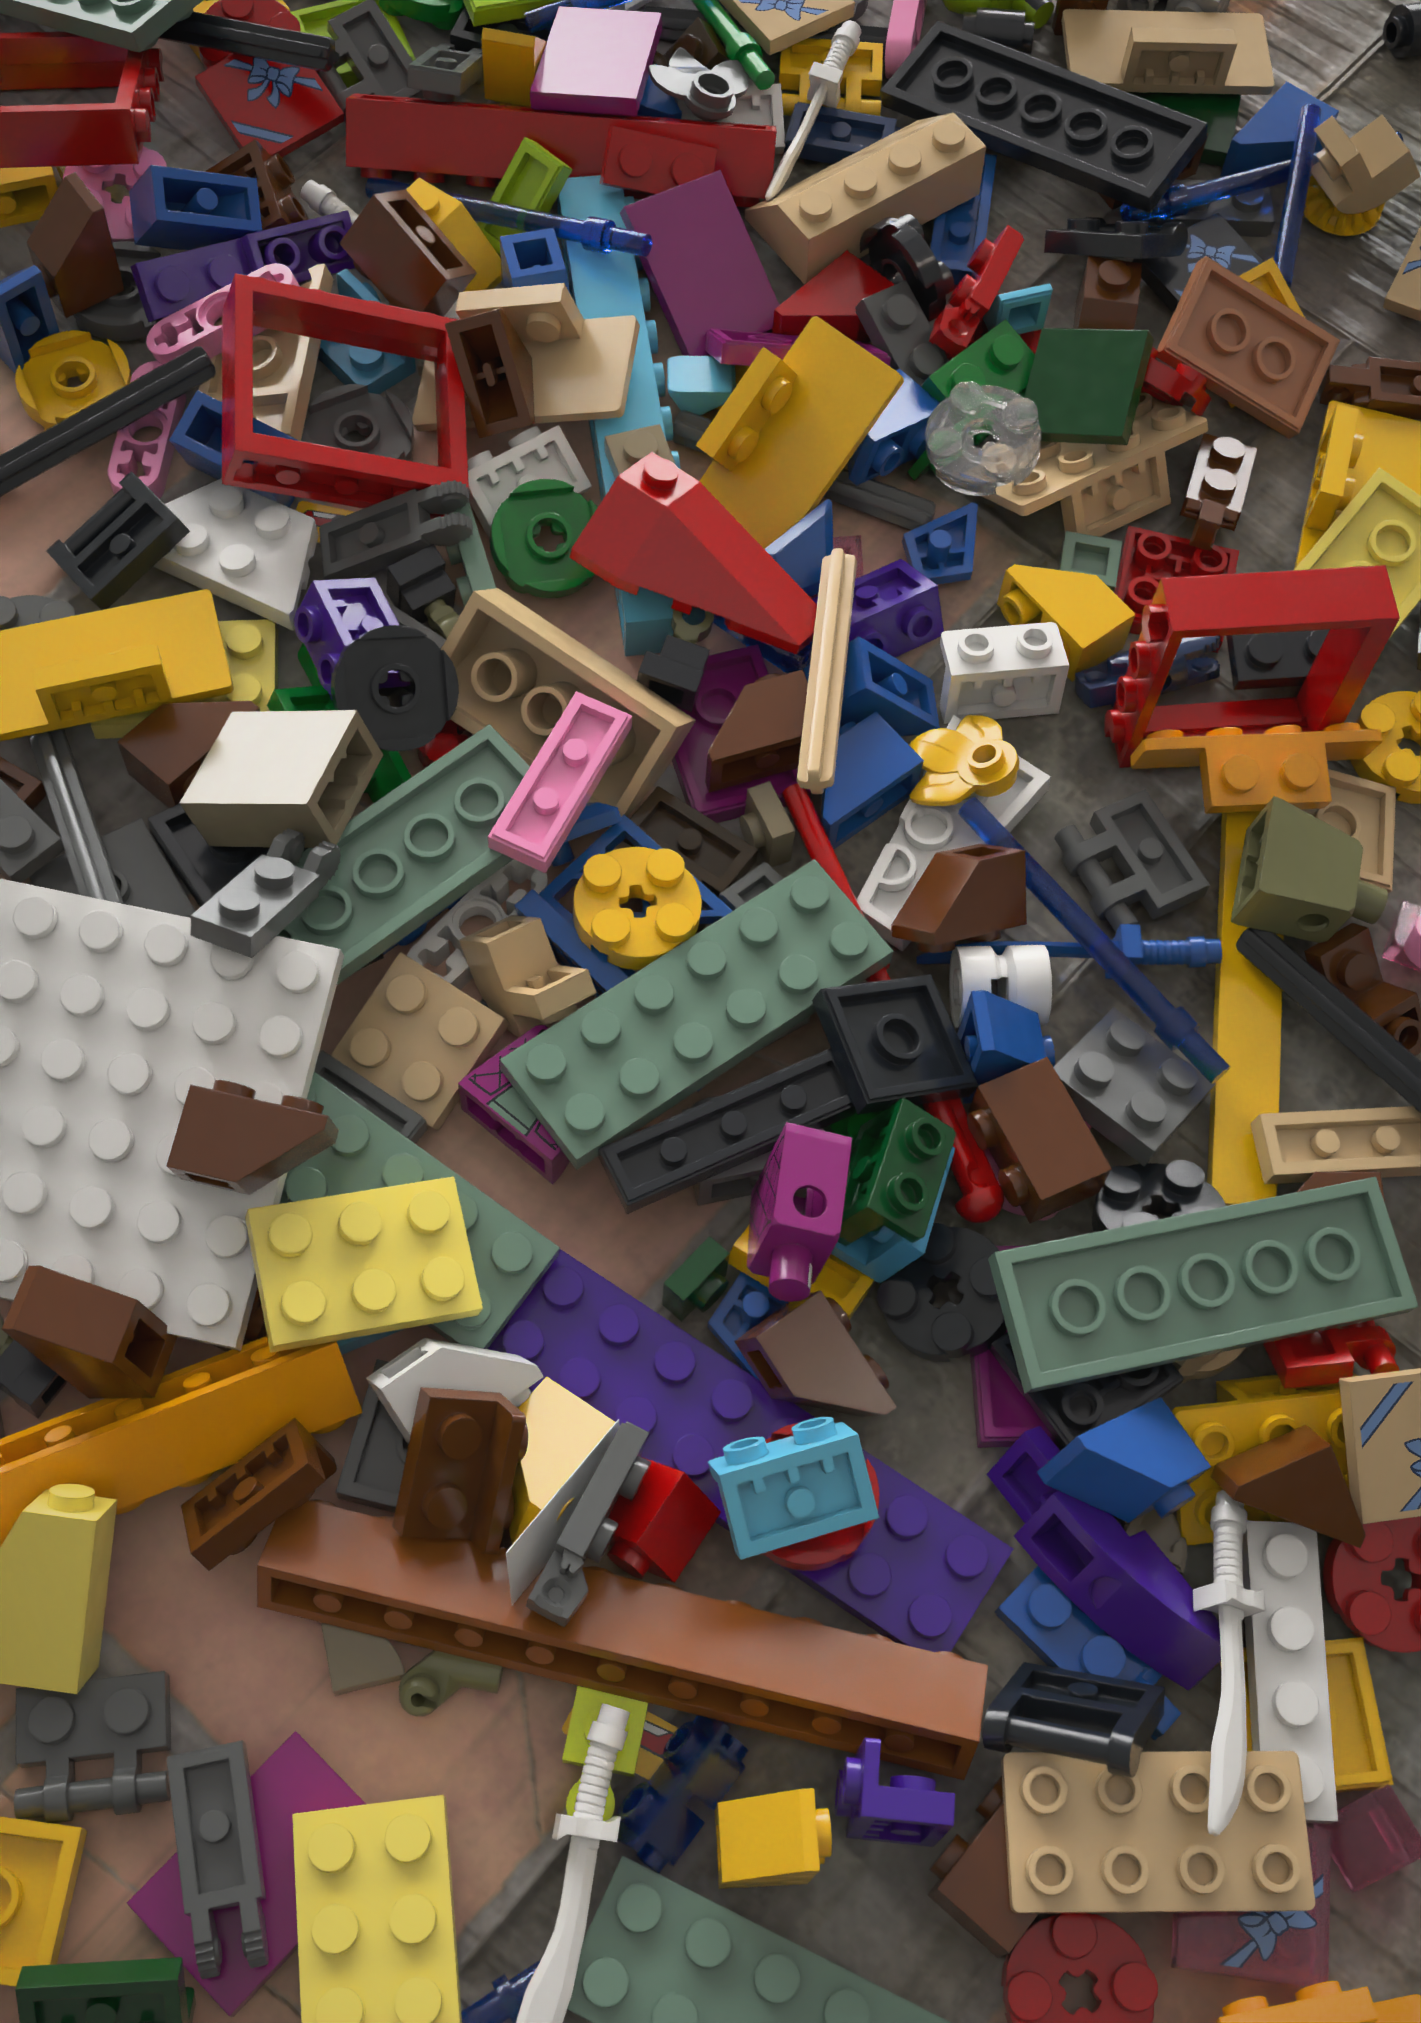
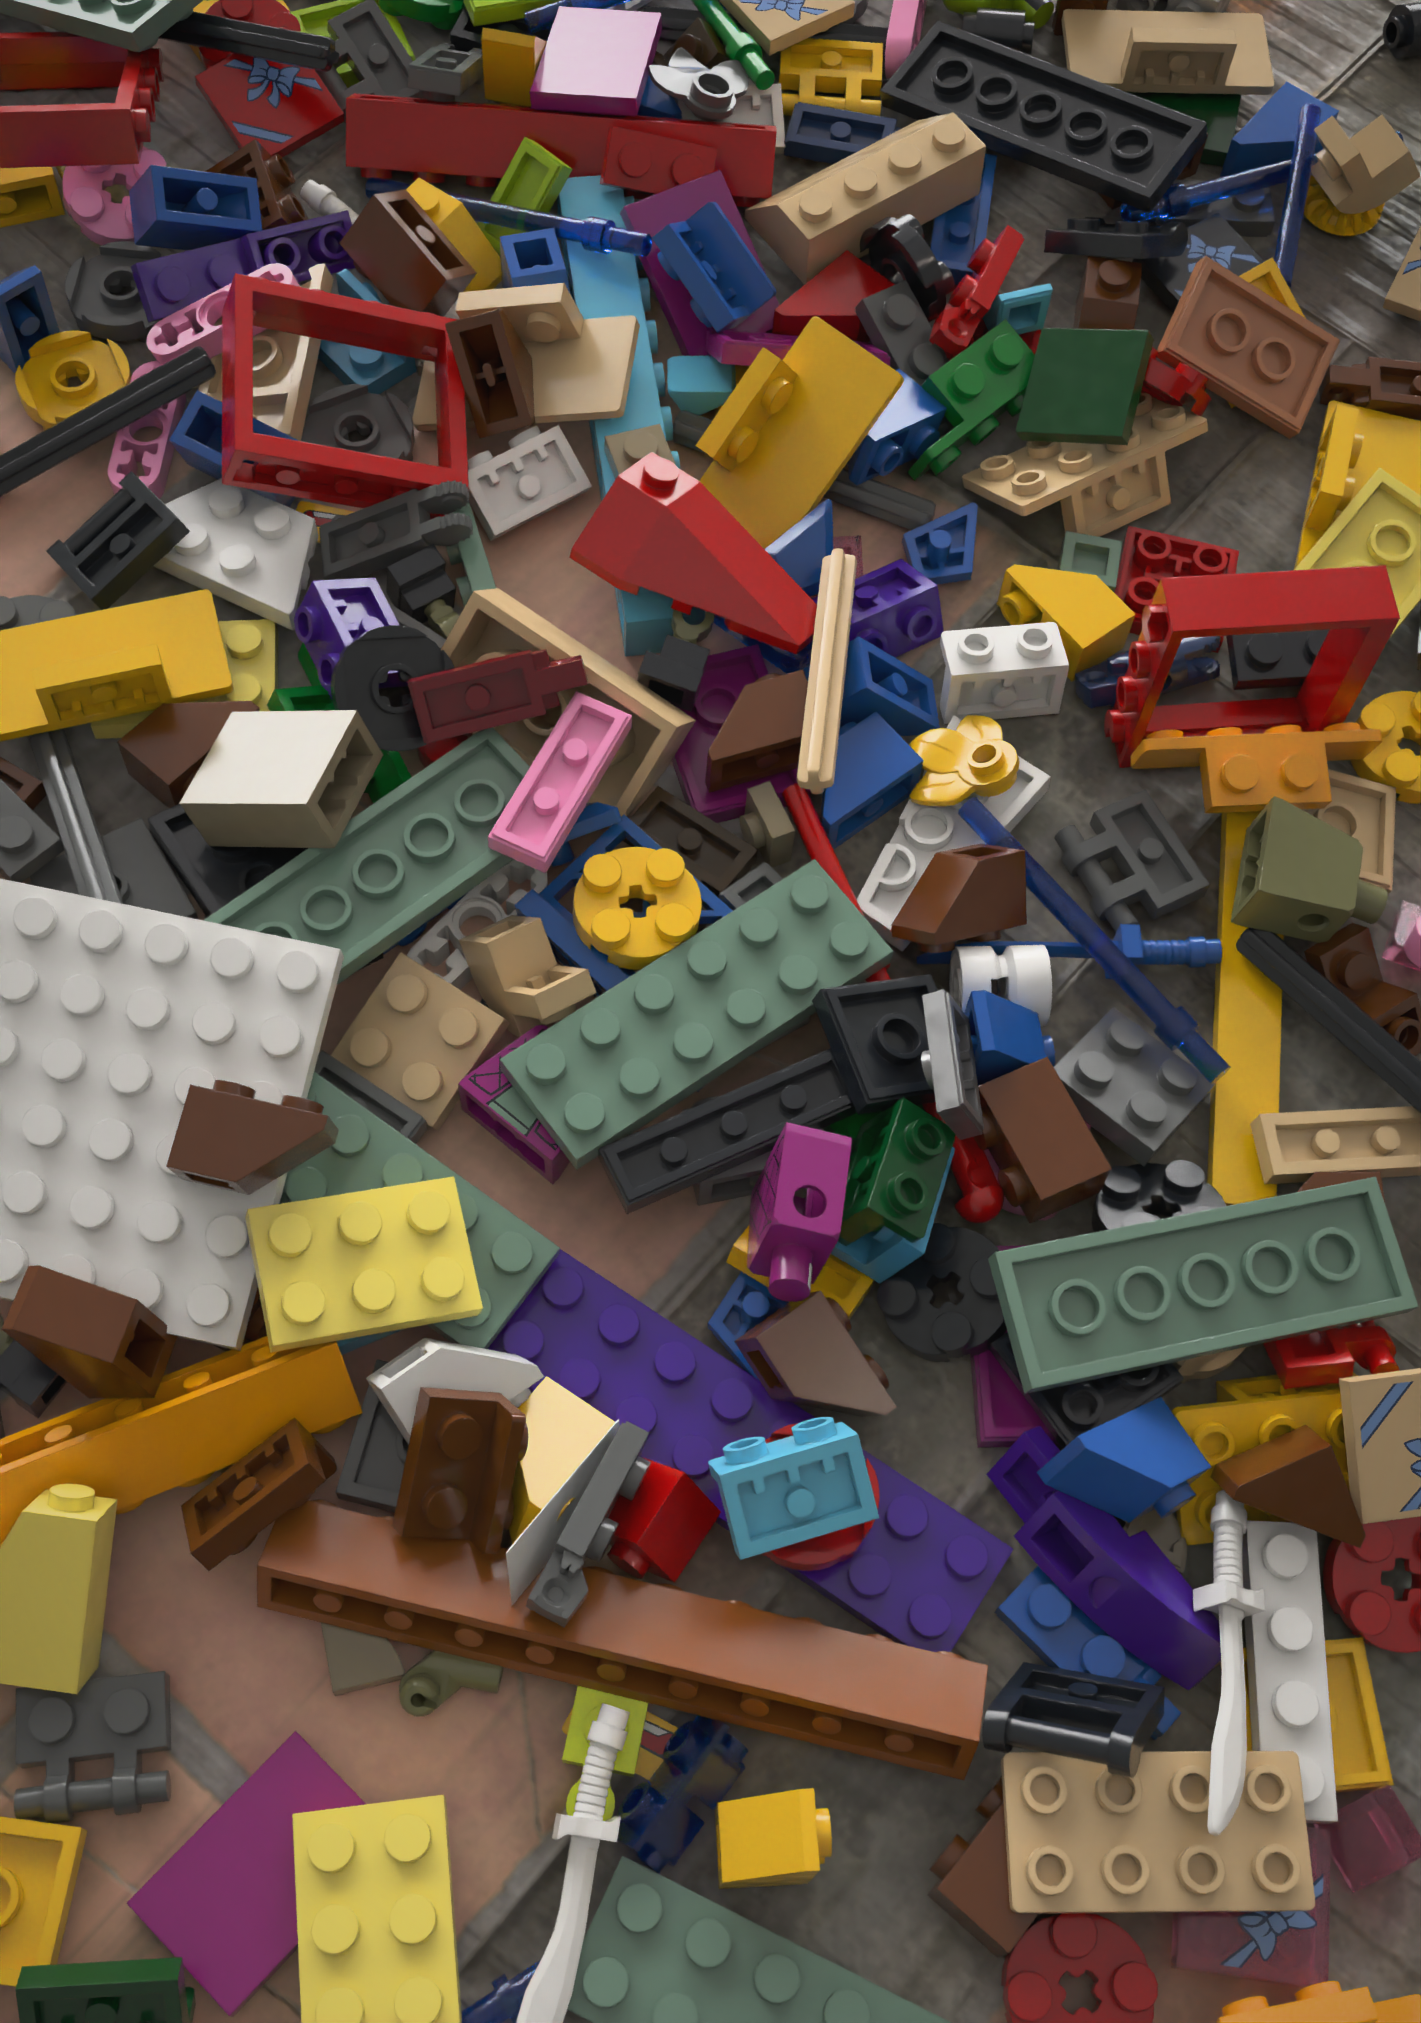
(75, 249): reddish brown slope -> none
(218, 1849): dark grey hinge -> none
(266, 895): dark grey hinge -> none
(492, 692): none -> dark red hinge
(520, 519): green plate -> none
(697, 1281): dark green plate -> none
(714, 268): none -> blue bracket
(824, 90): white sword -> none
(901, 1813): dark purple bracket -> none
(951, 1065): none -> flat silver plate
(983, 410): clear plate -> none
(1217, 487): reddish brown hinge -> none

